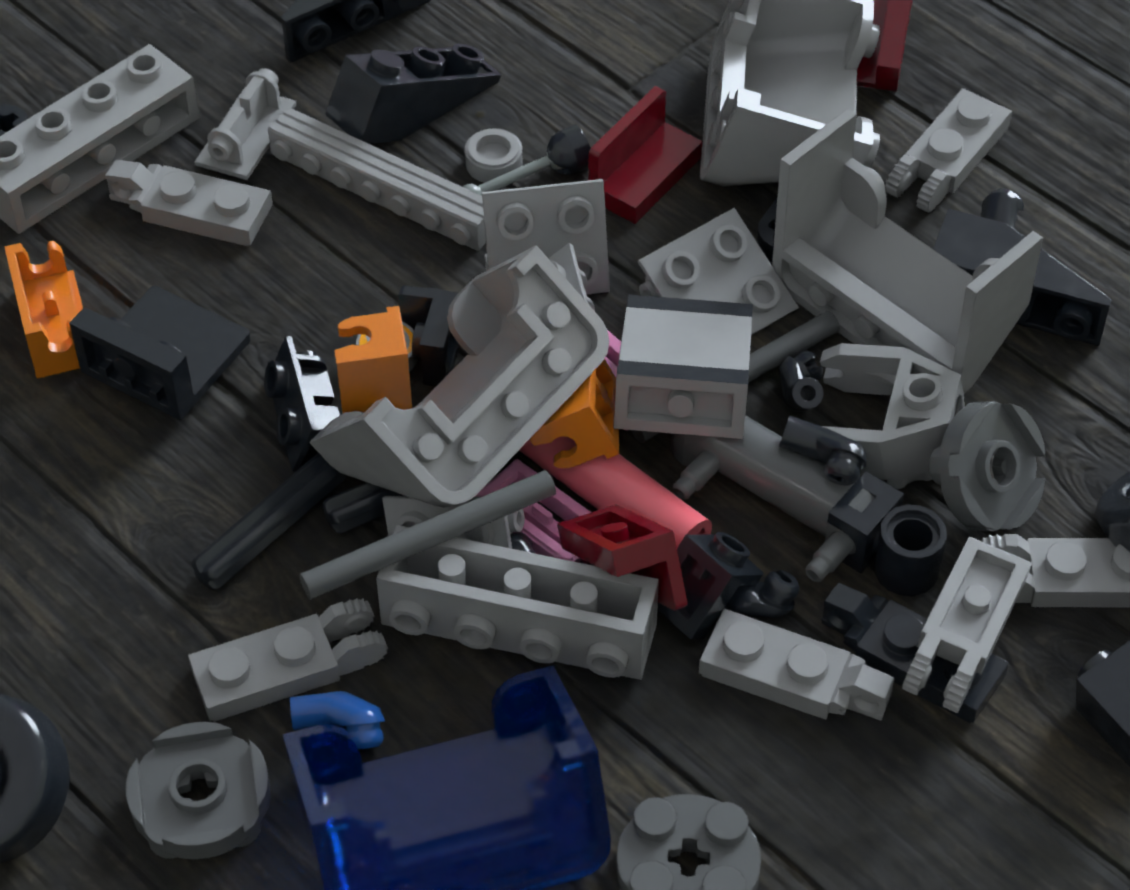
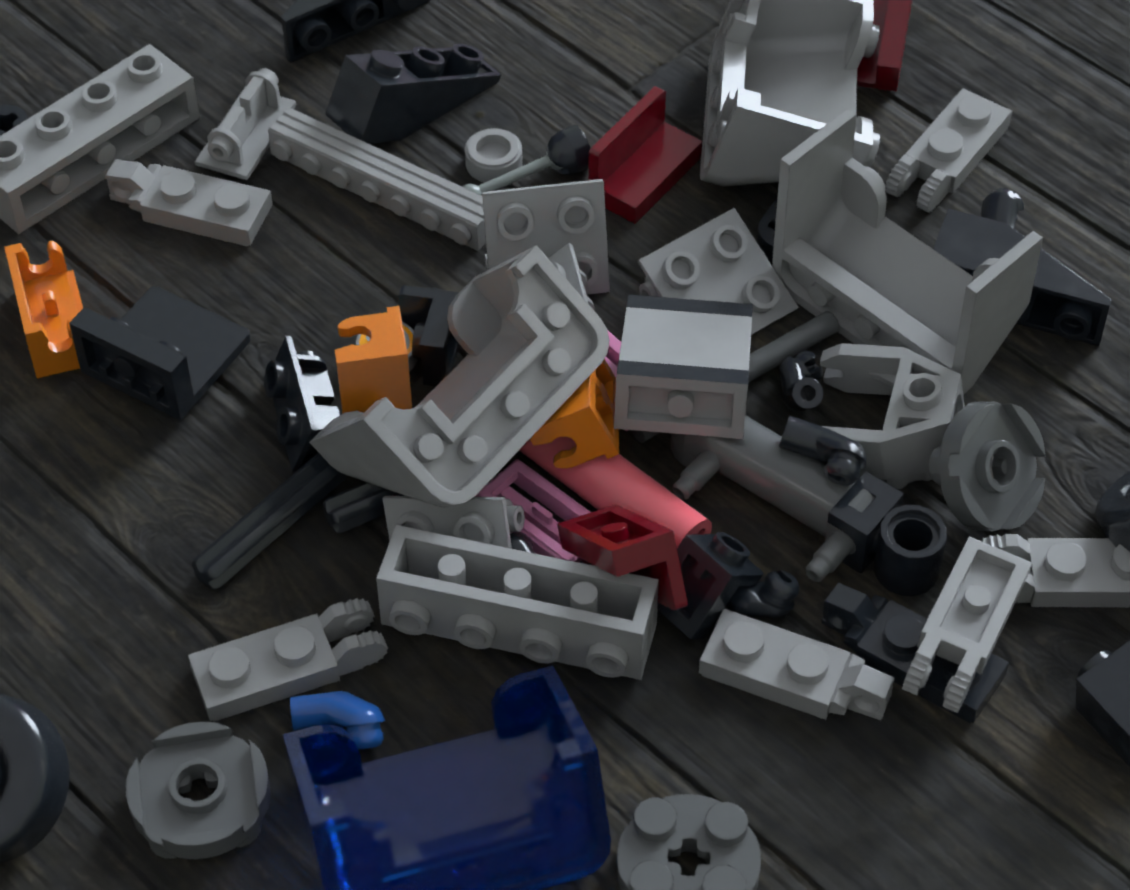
(427, 534): dark grey bar -> none

